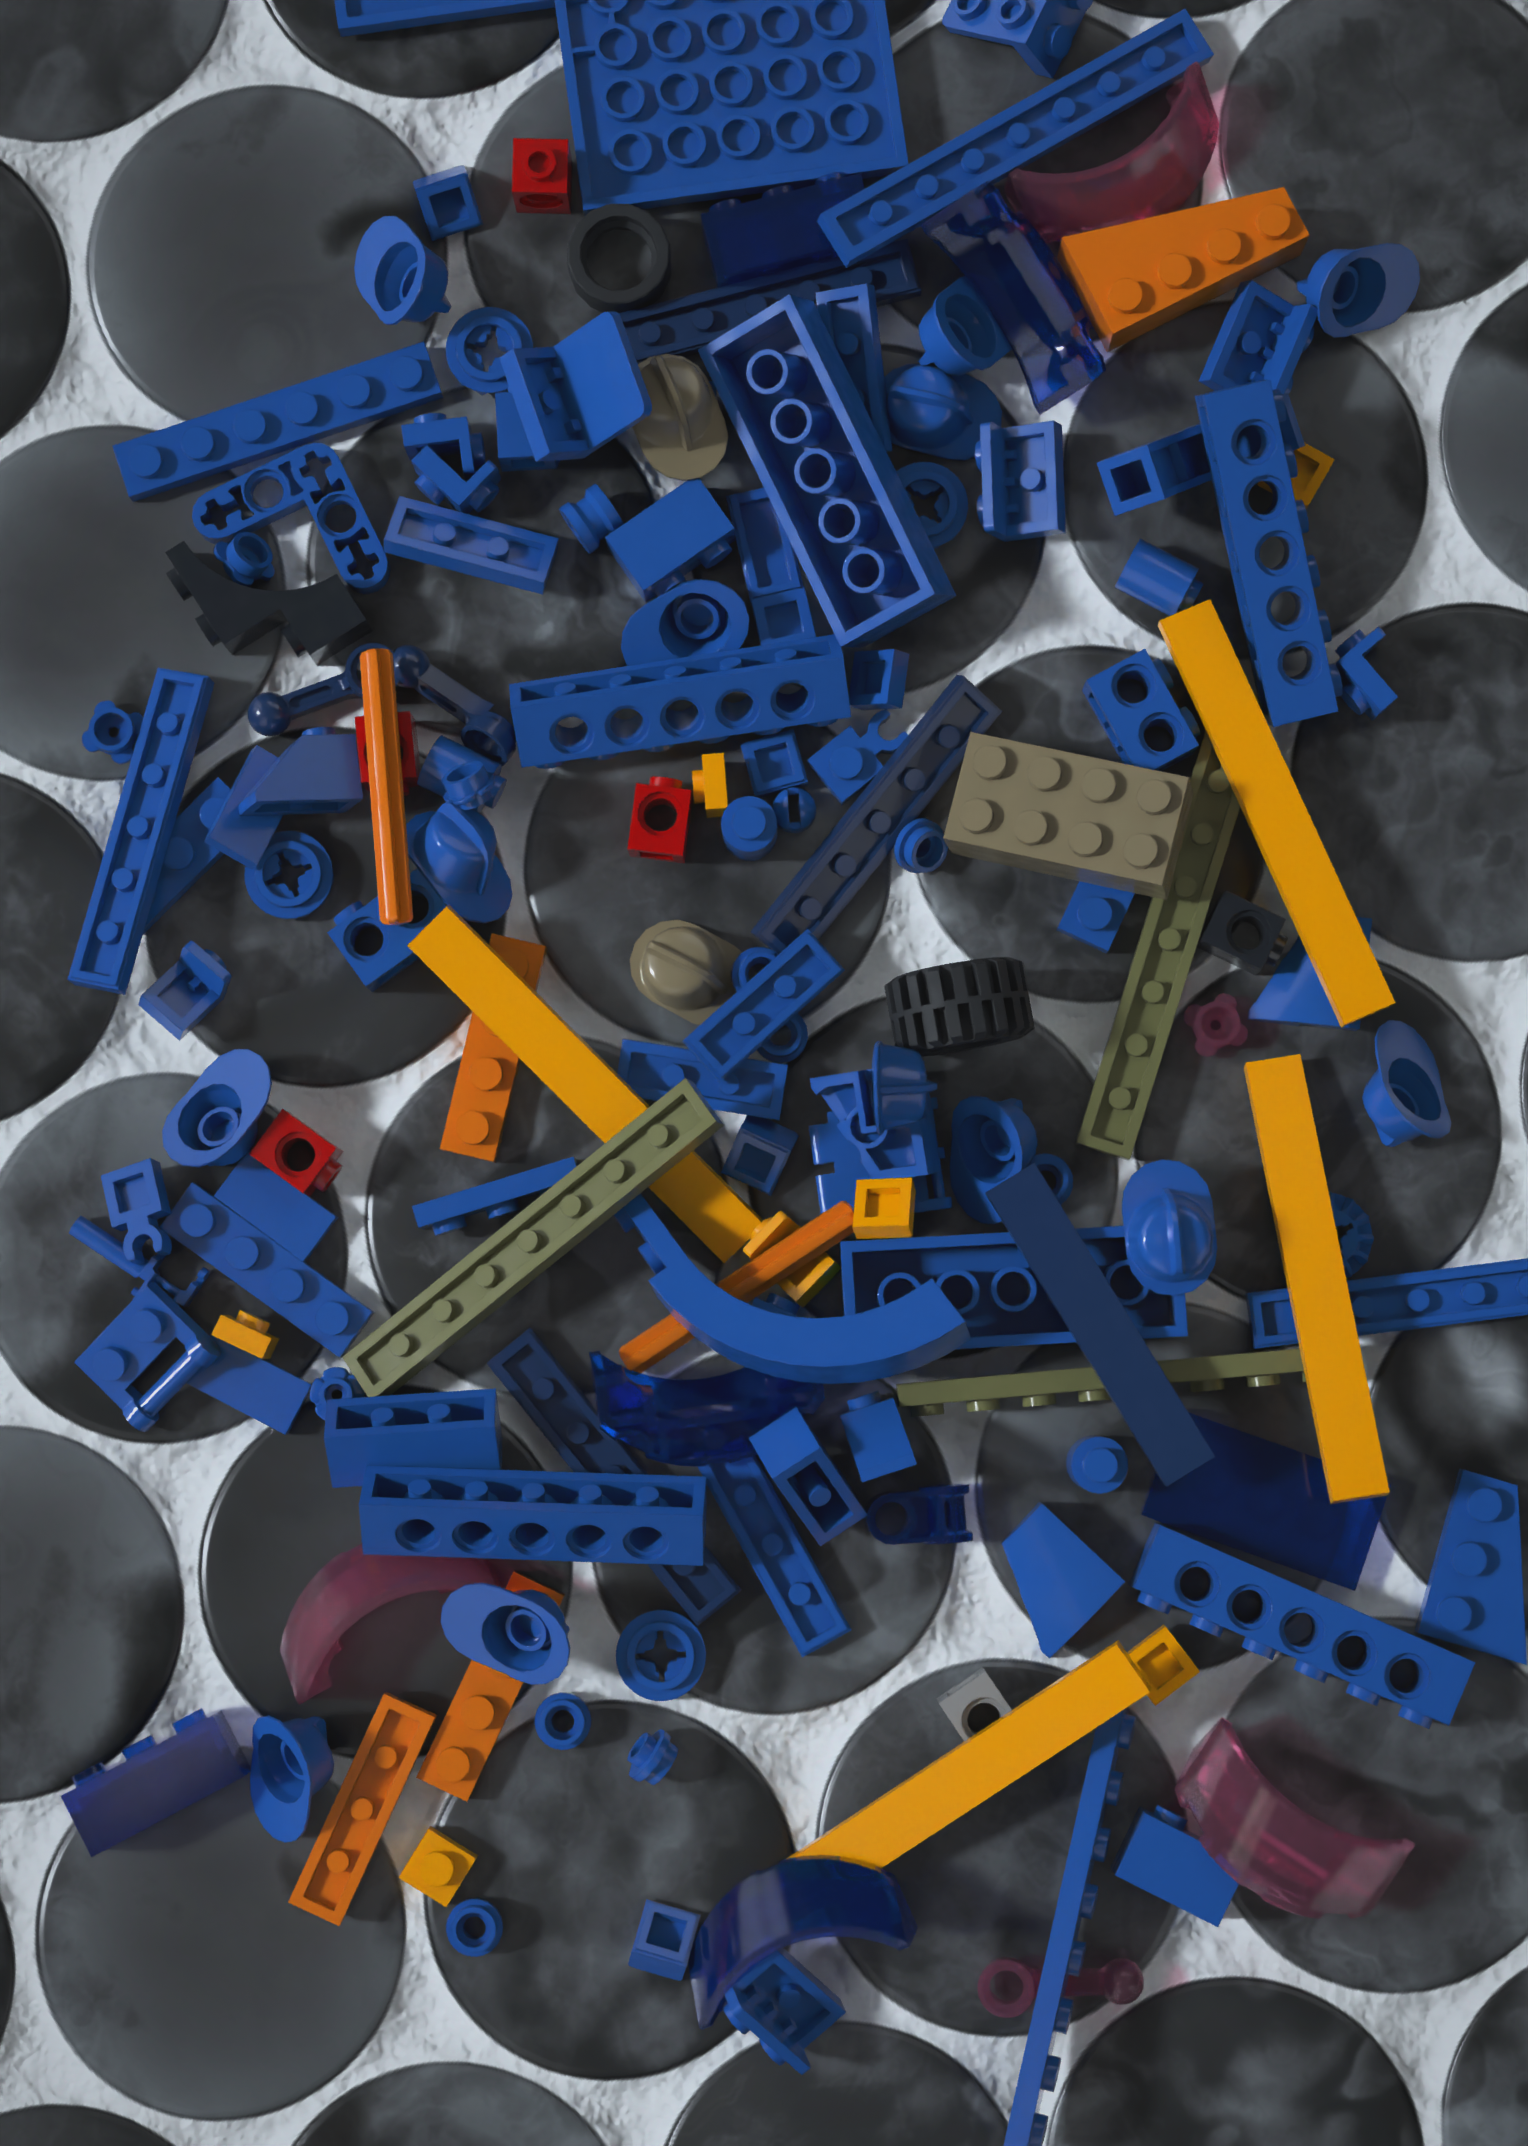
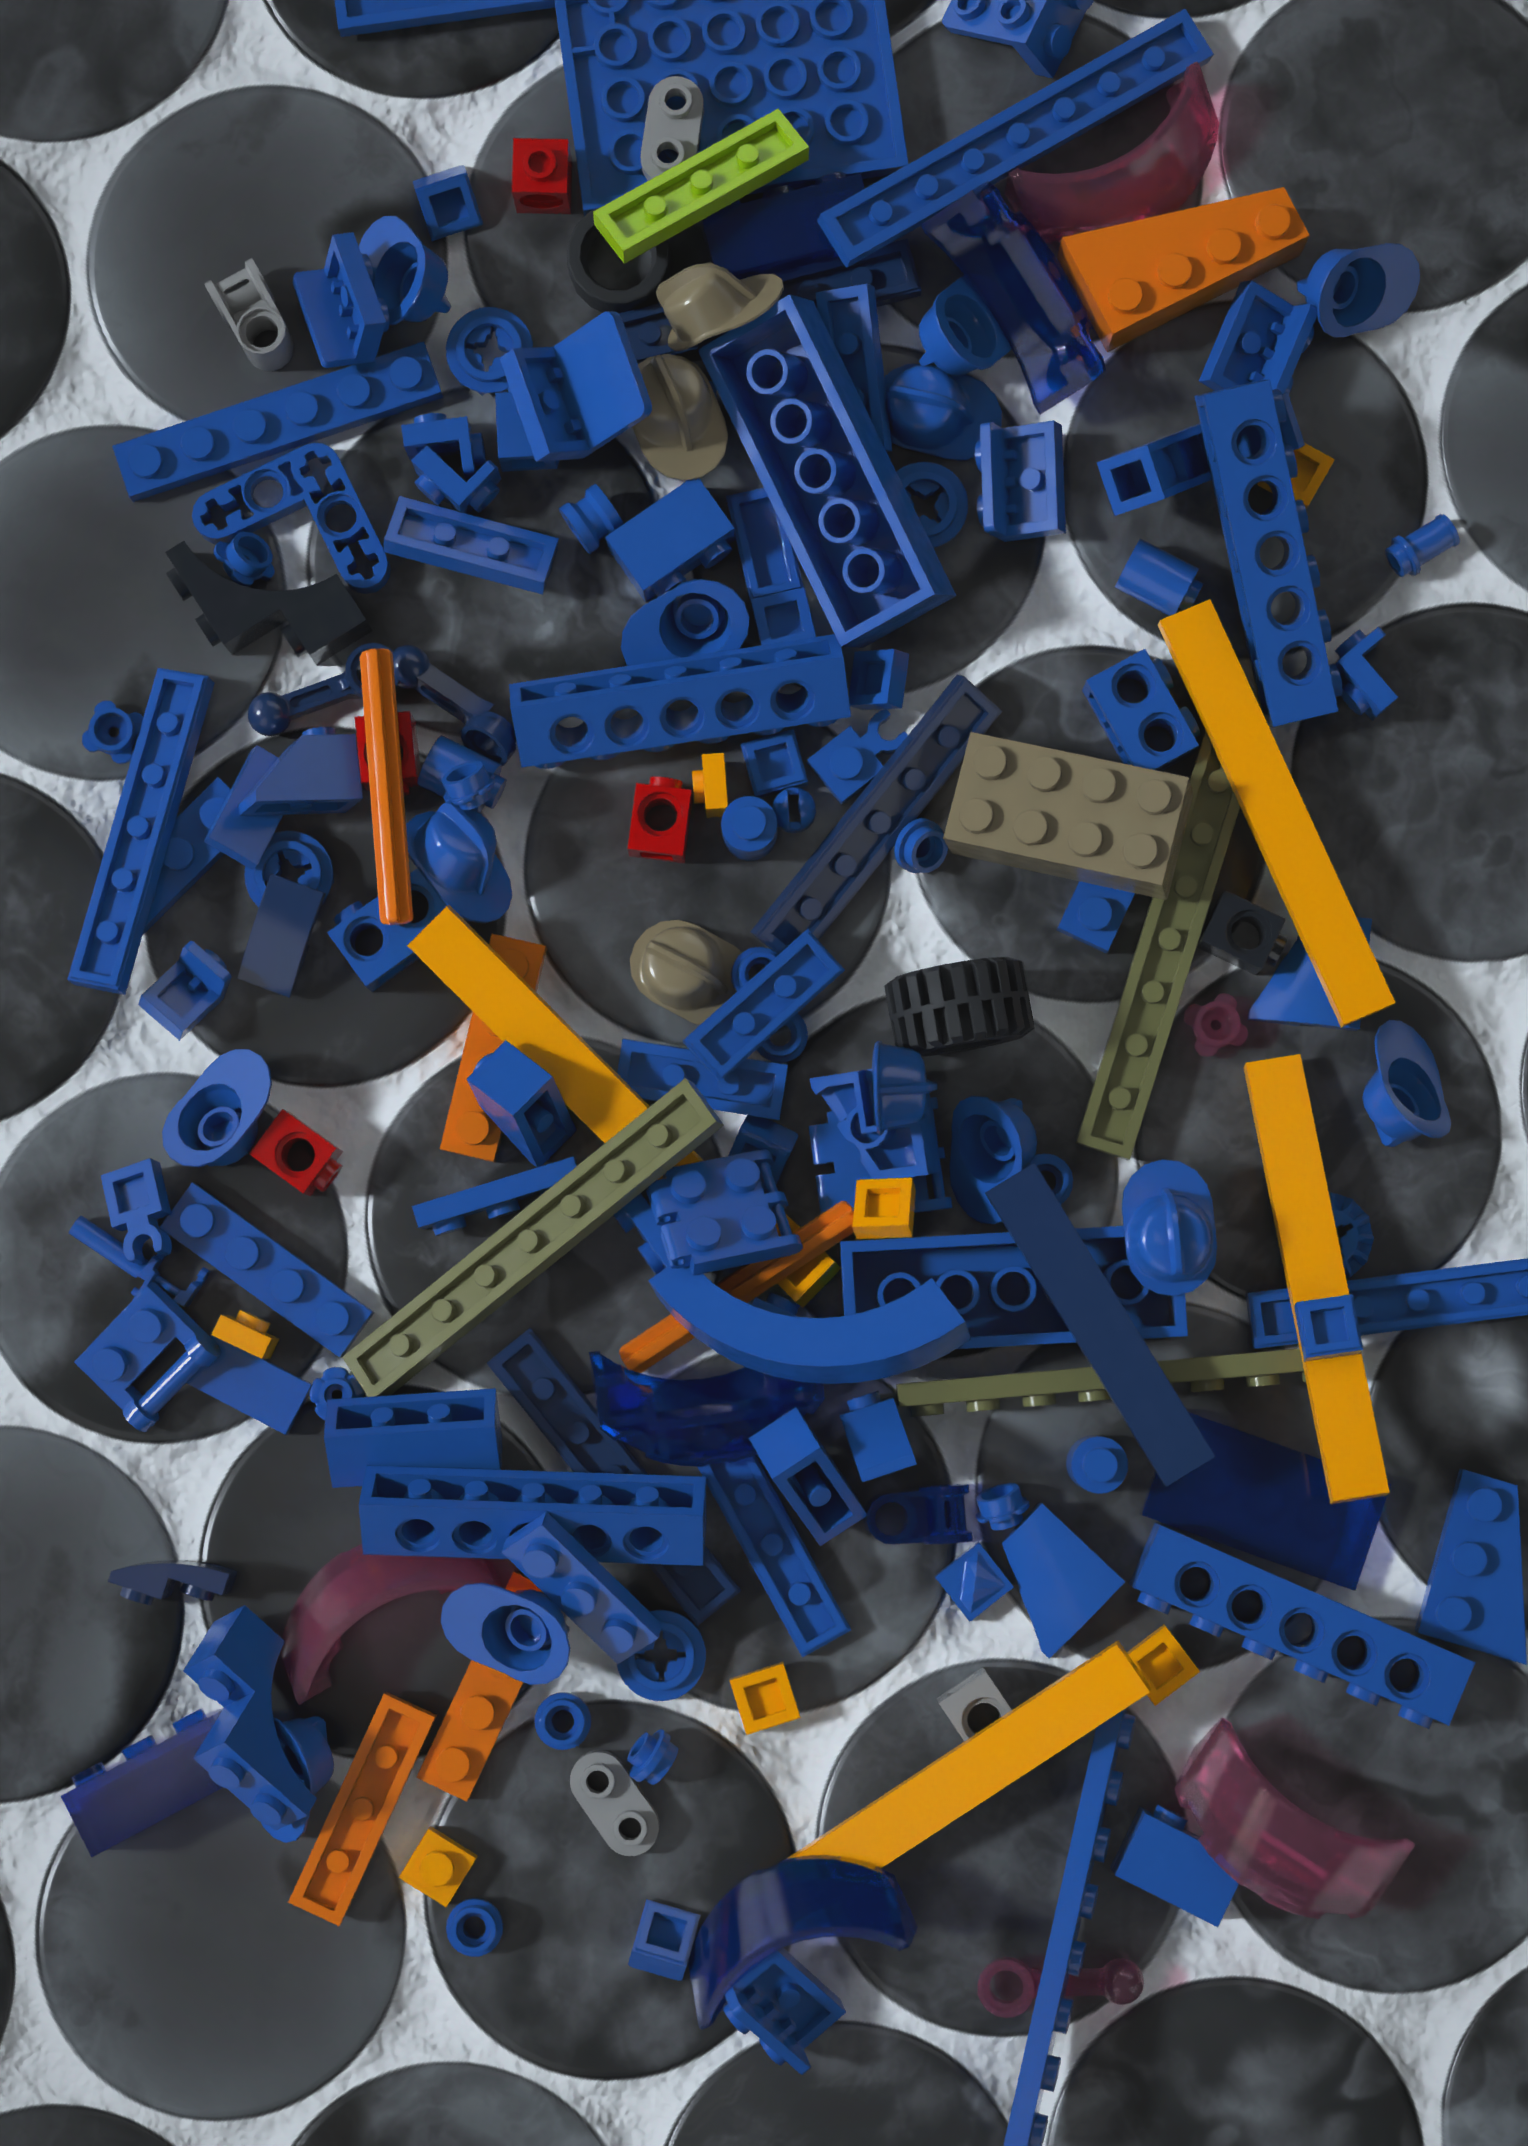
(157, 1580): none -> dark blue slope
(242, 1746): none -> blue arch
(249, 310): none -> light grey piece
(276, 1207): blue tile -> none
(280, 935): none -> dark blue slope
(342, 305): none -> blue bracket
(522, 1102): none -> blue slope
(582, 1588): none -> blue plate
(615, 1803): none -> light grey plate
(671, 128): none -> light grey plate
(701, 185): none -> lime plate
(712, 301): none -> dark tan piece
(719, 1214): none -> blue plate
(764, 1698): none -> light orange plate
(974, 1581): none -> blue tile
(1001, 1506): none -> blue plate
(1328, 1327): none -> blue tile
(1421, 546): none -> blue pin

